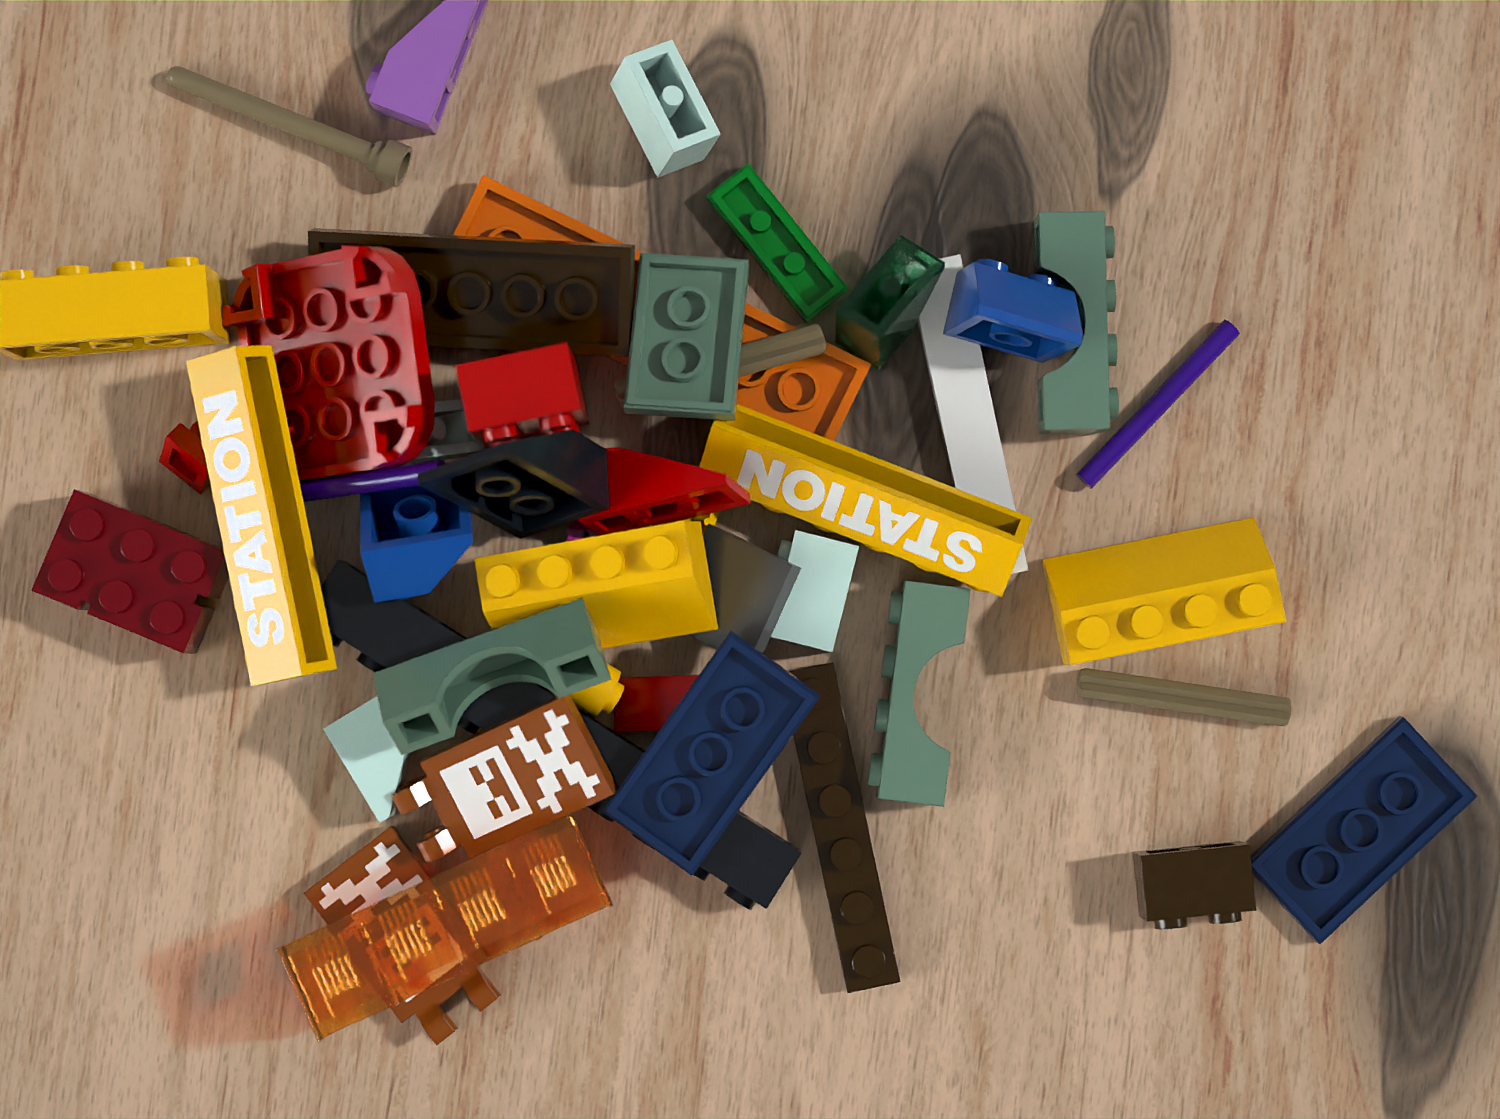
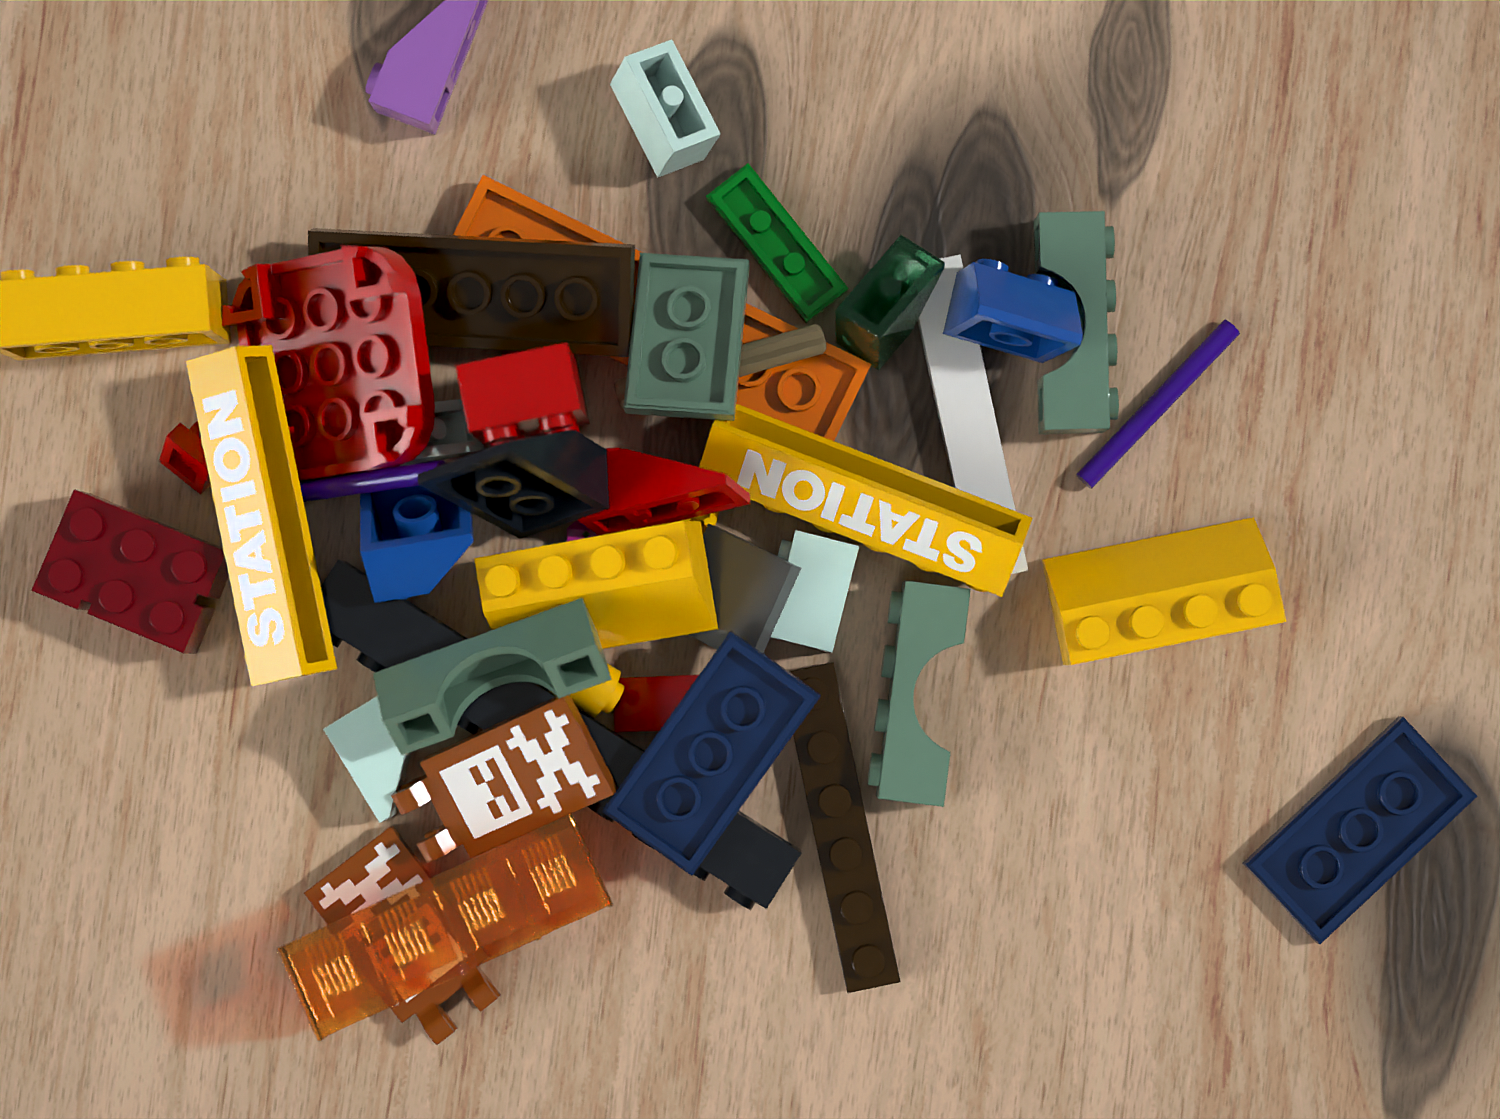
(386, 160): dark tan piece -> none
(1183, 697): dark tan axle -> none
(1194, 883): dark brown brick -> none

